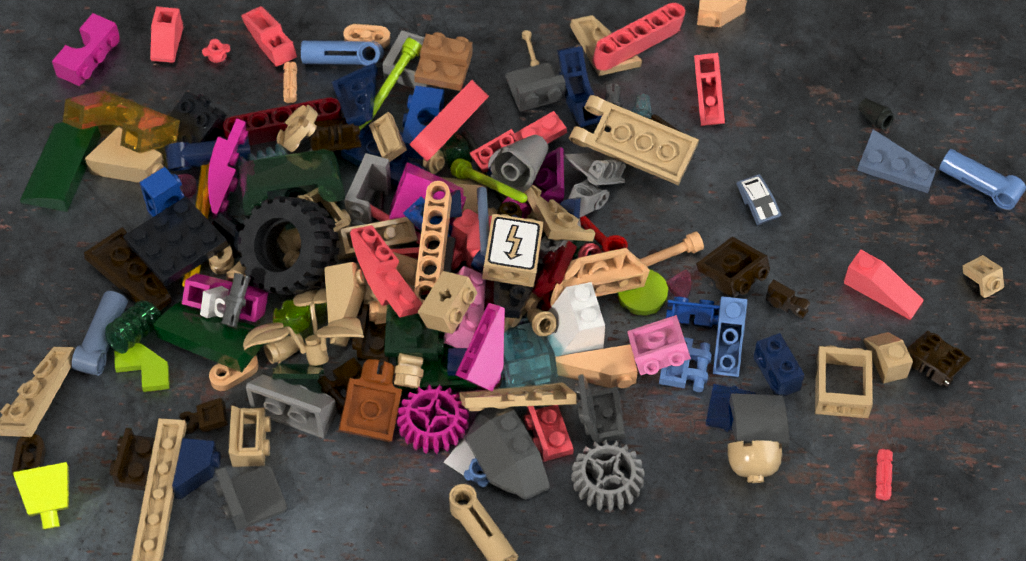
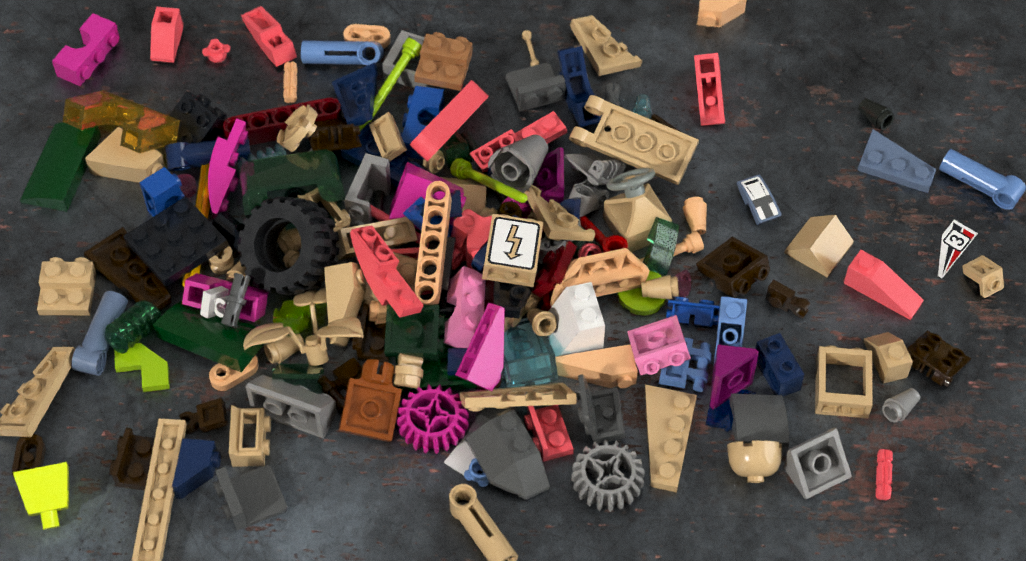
(66, 287): none -> tan plate
(447, 302): tan brick -> none
(483, 218): sand blue bar -> none
(635, 209): none -> tan piece
(638, 36): coral beam -> none
(662, 246): none -> clear green slope
(662, 288): none -> tan cone
(668, 429): none -> tan wing
(695, 213): none -> light nougat cone
(732, 372): none -> magenta slope
(817, 463): none -> light grey slope
(820, 244): none -> tan slope
(900, 405): none -> light grey cone
(953, 243): none -> sticker

